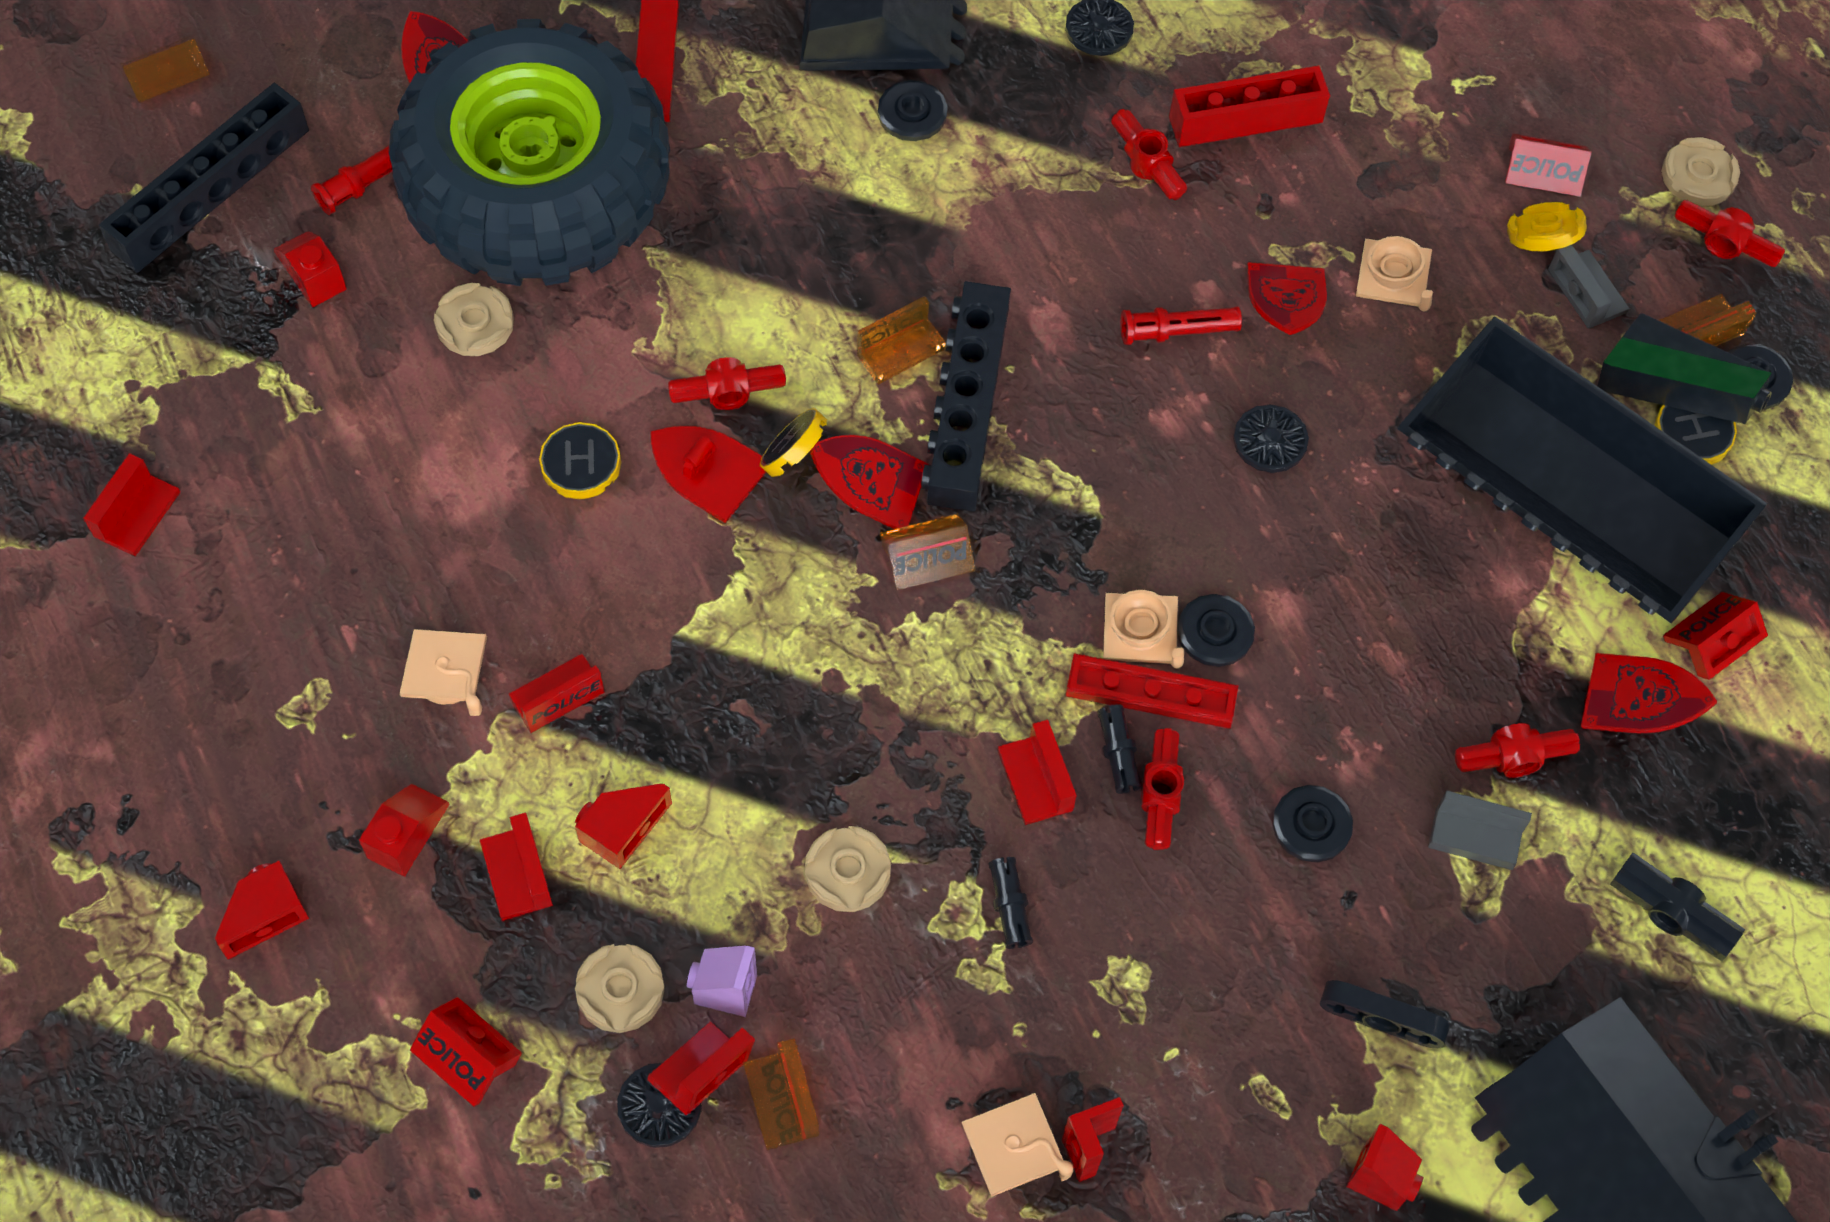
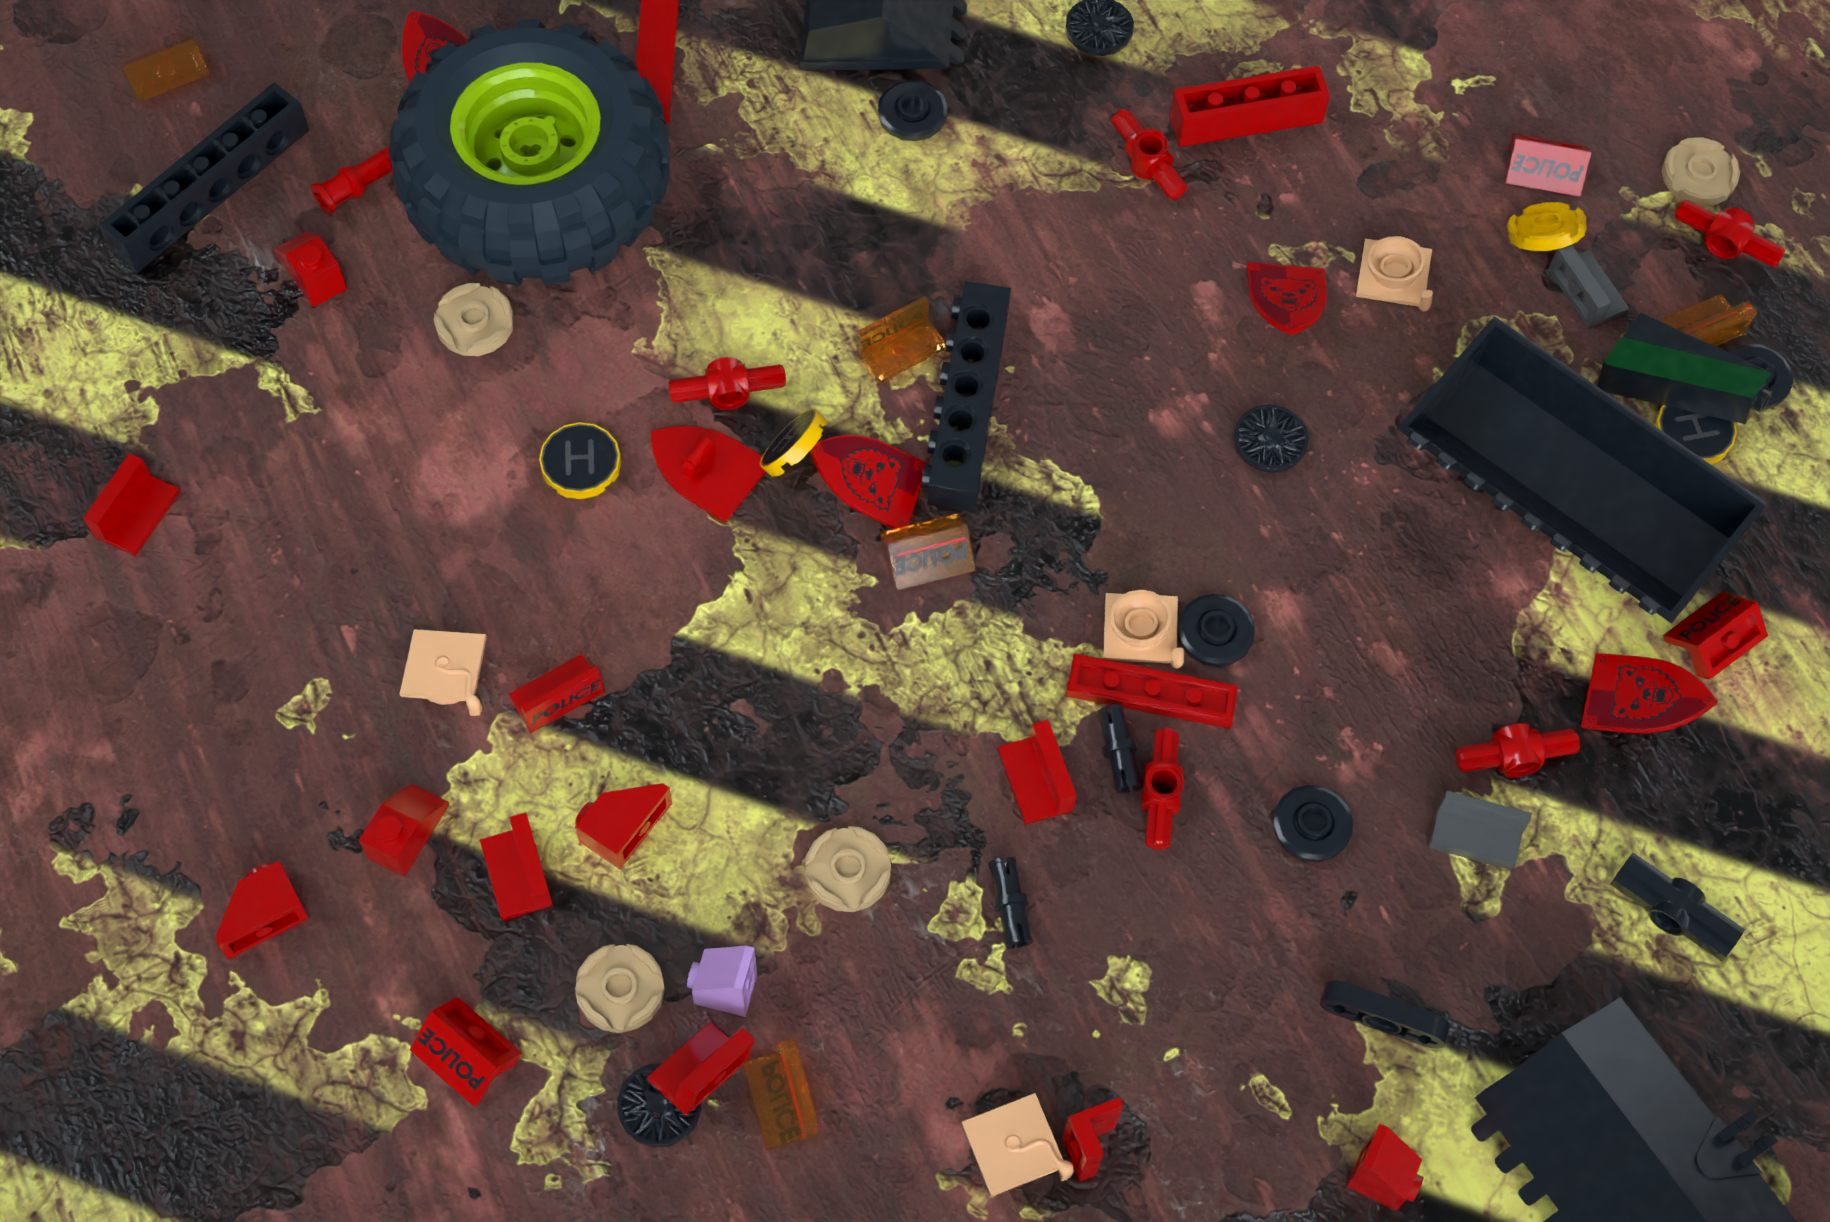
(1161, 324): red pin -> none

